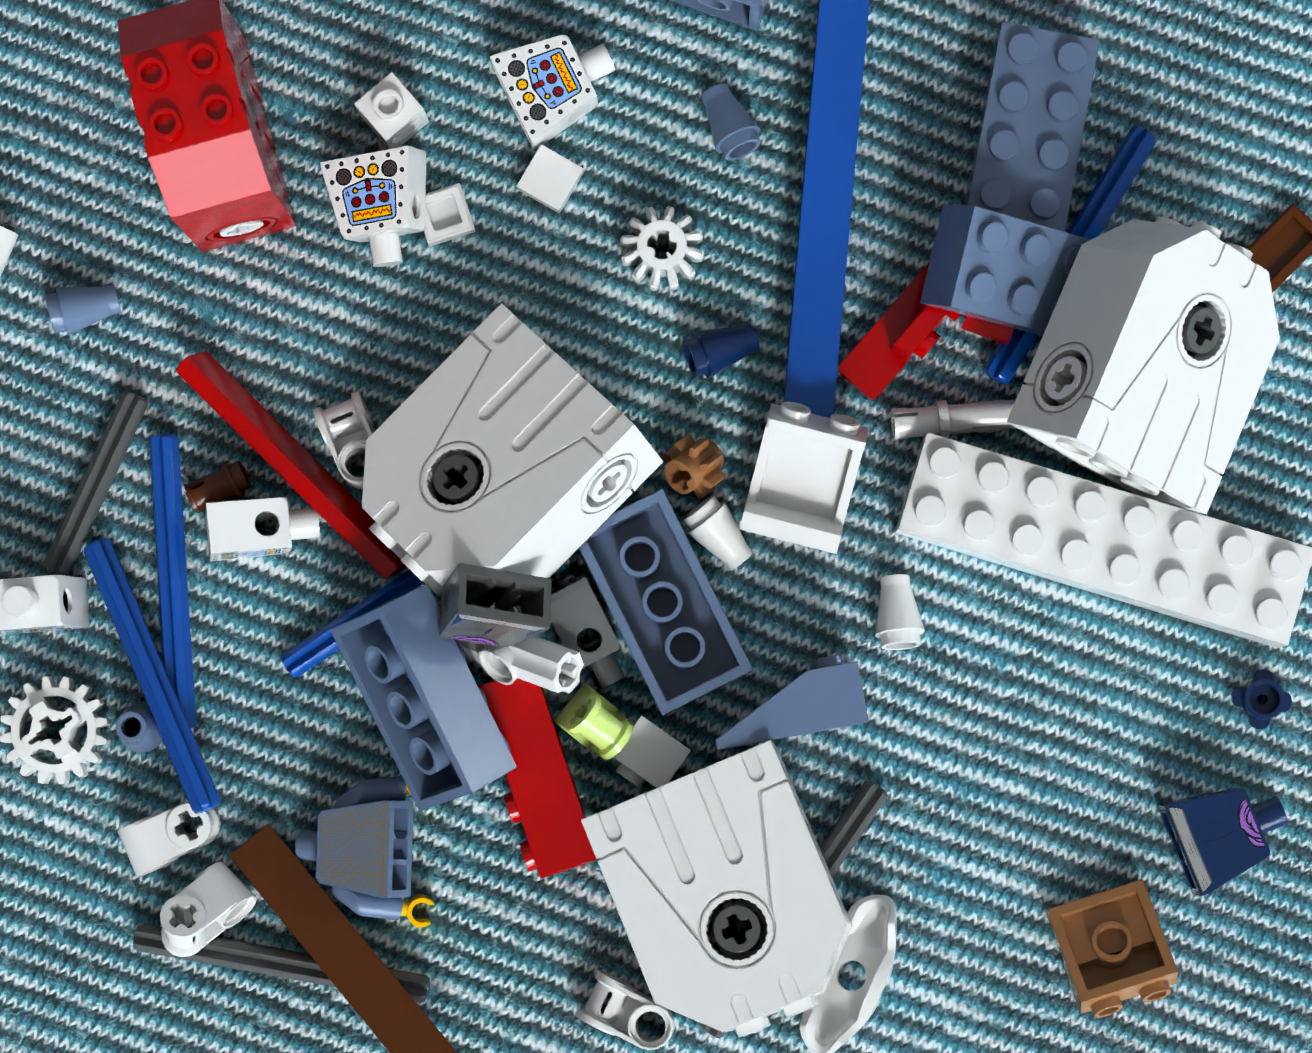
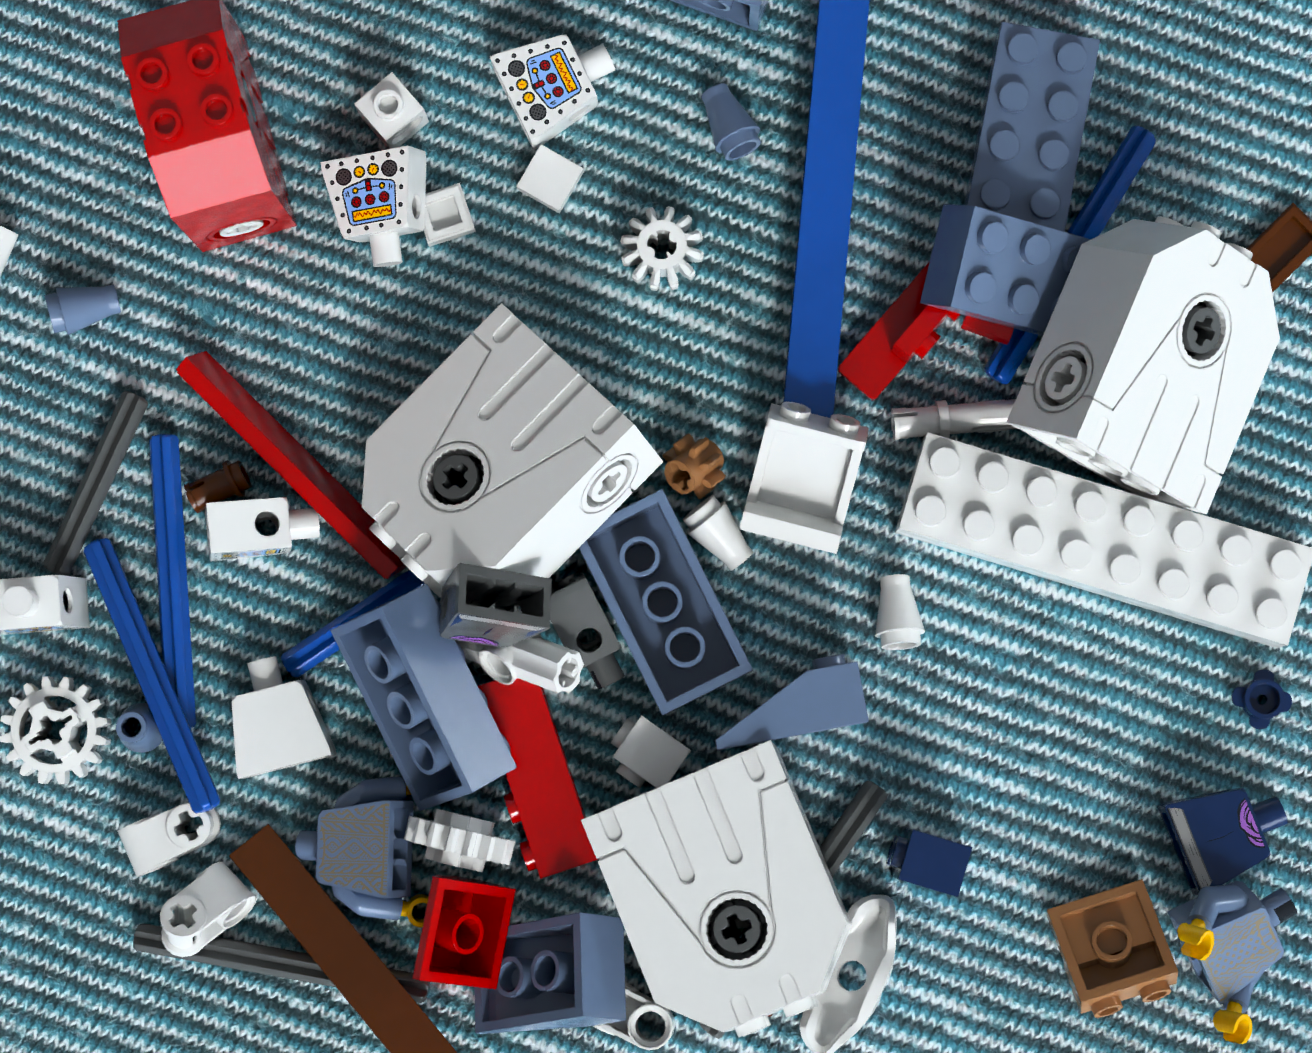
(276, 723): none -> white torso
(345, 433): white piece -> none
(459, 840): none -> white gear
(464, 932): none -> red slope
(557, 976): none -> sand blue slope
(595, 722): yellowish green piece -> none
(717, 349): dark blue cone -> none
(929, 861): none -> dark blue brick
(1231, 945): none -> sand blue torso

